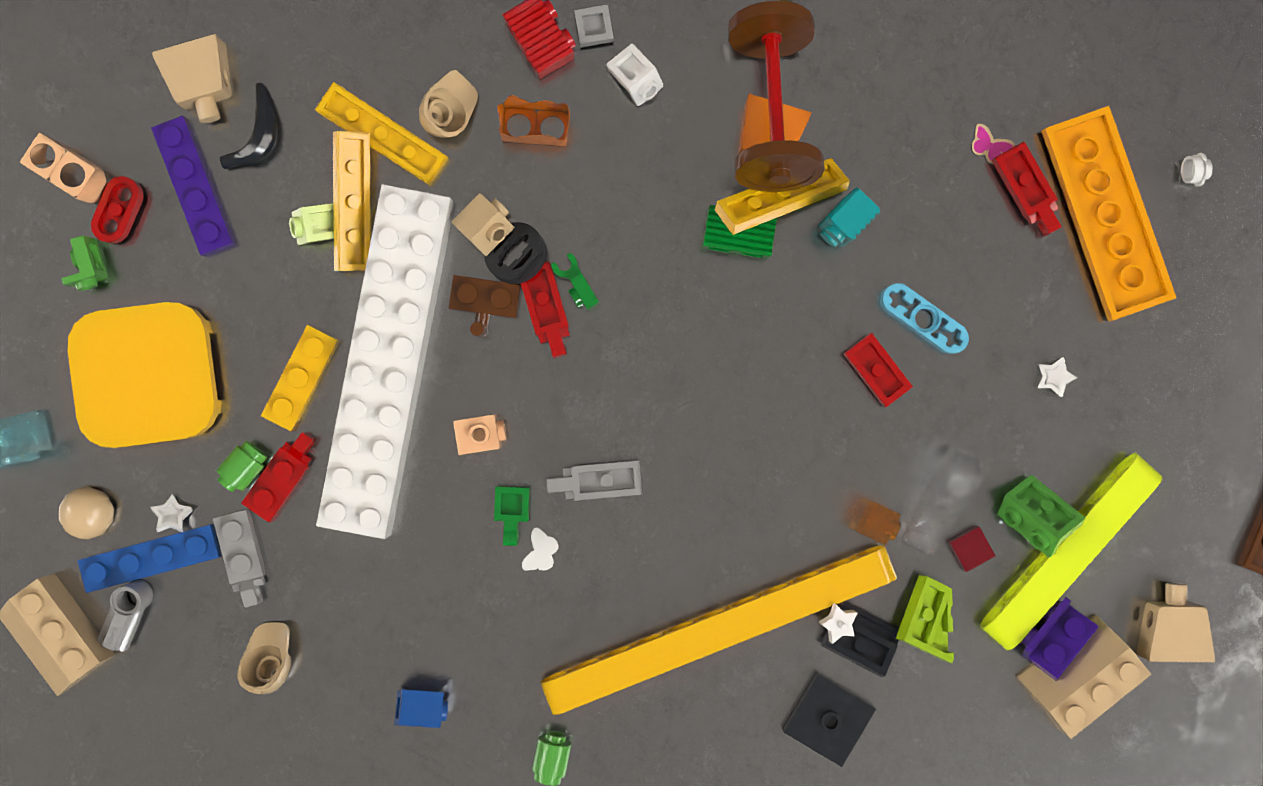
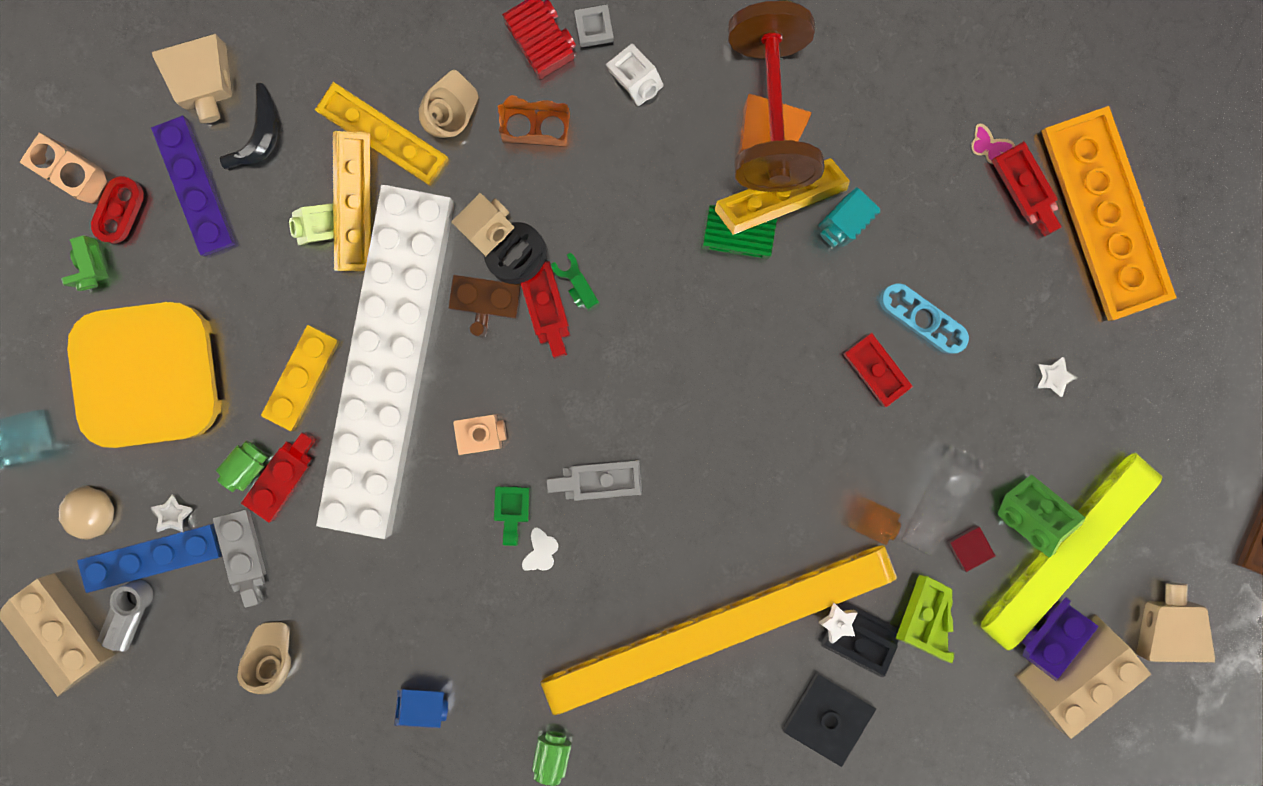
(1196, 169): white plate -> none

